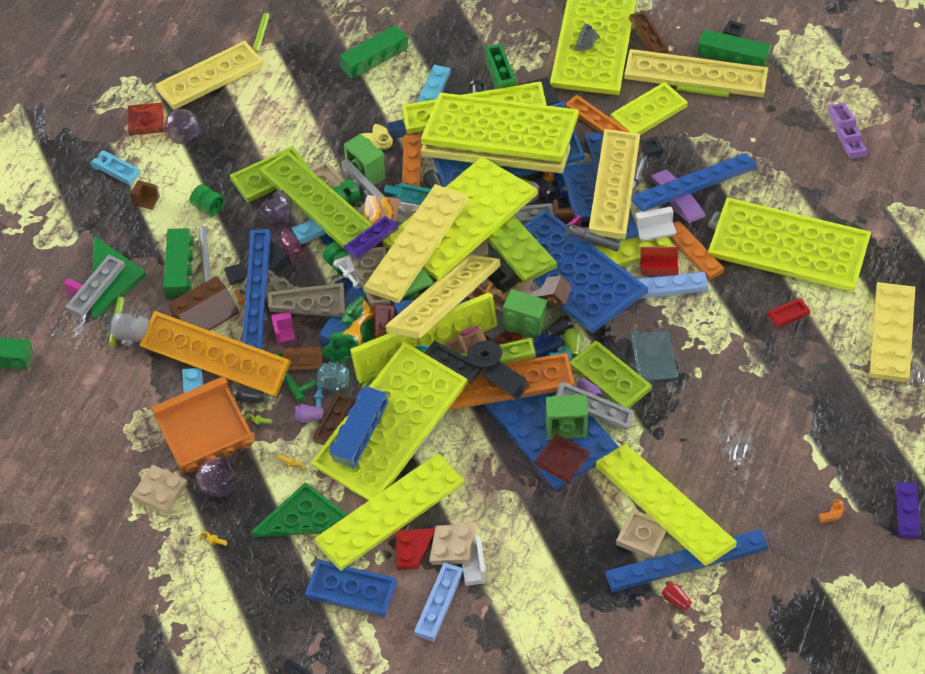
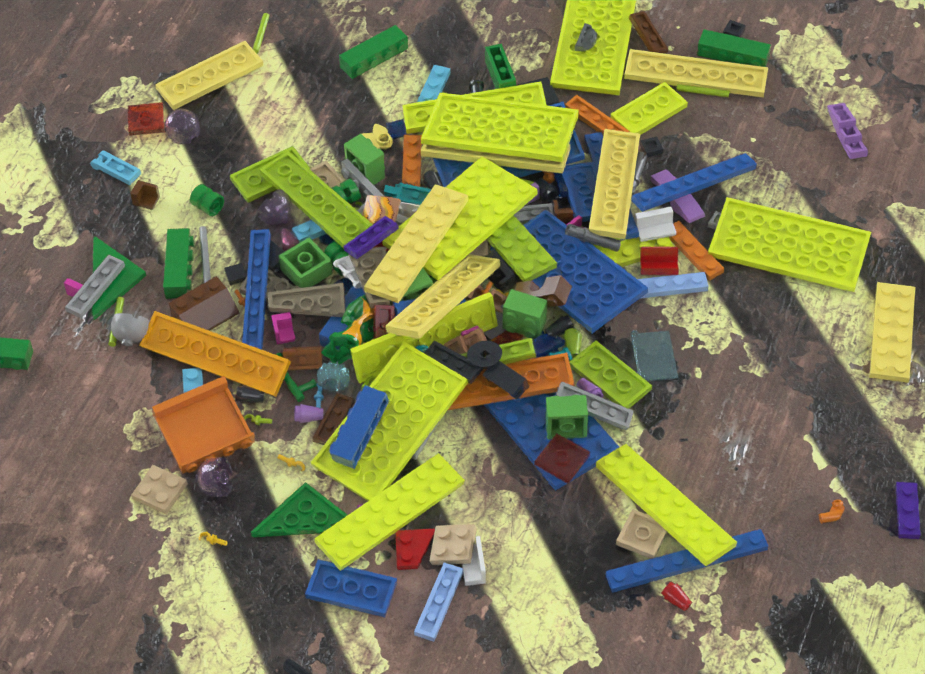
(305, 264): none -> bright green brick
(788, 313): red tile -> none

